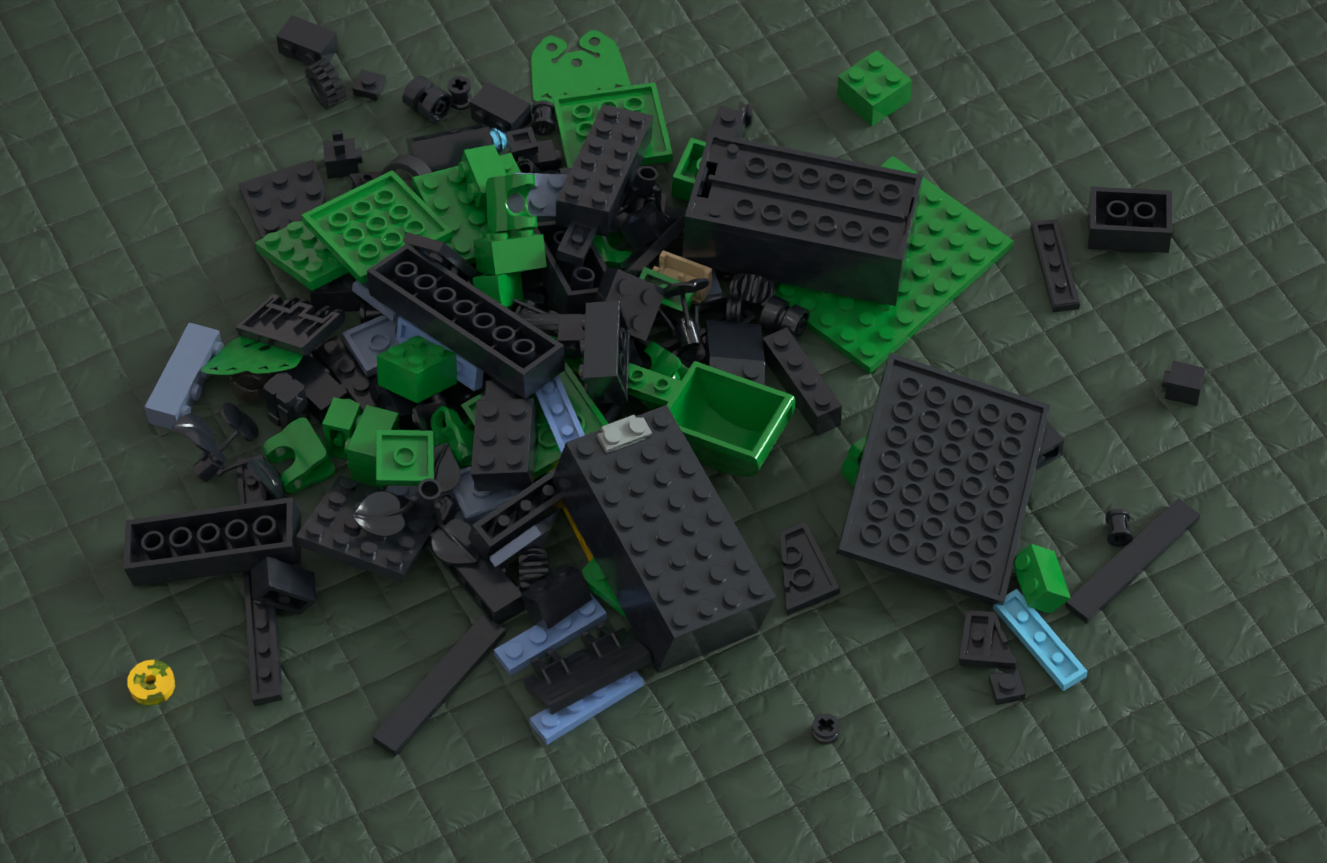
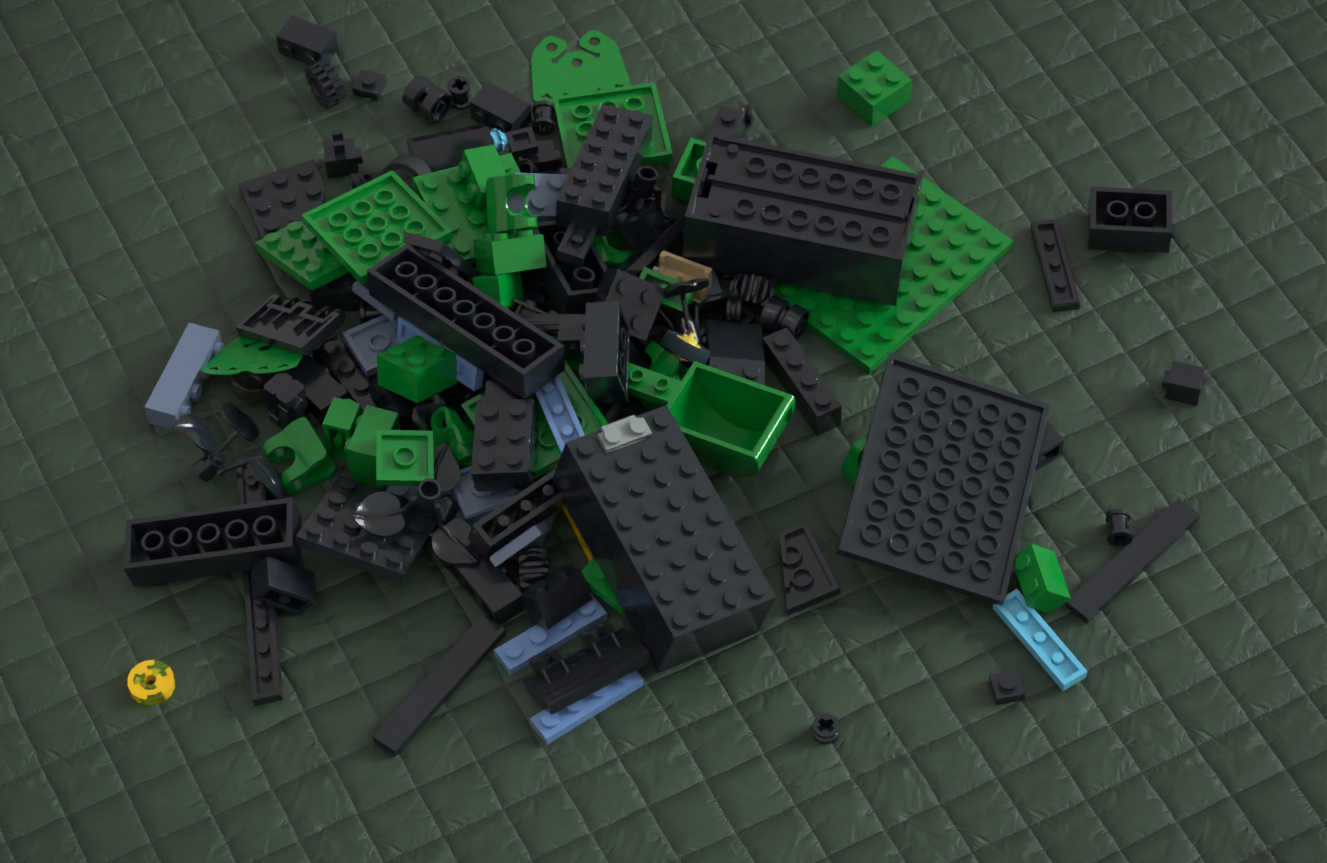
(685, 347): none -> black wheel
(985, 642): black wing -> none

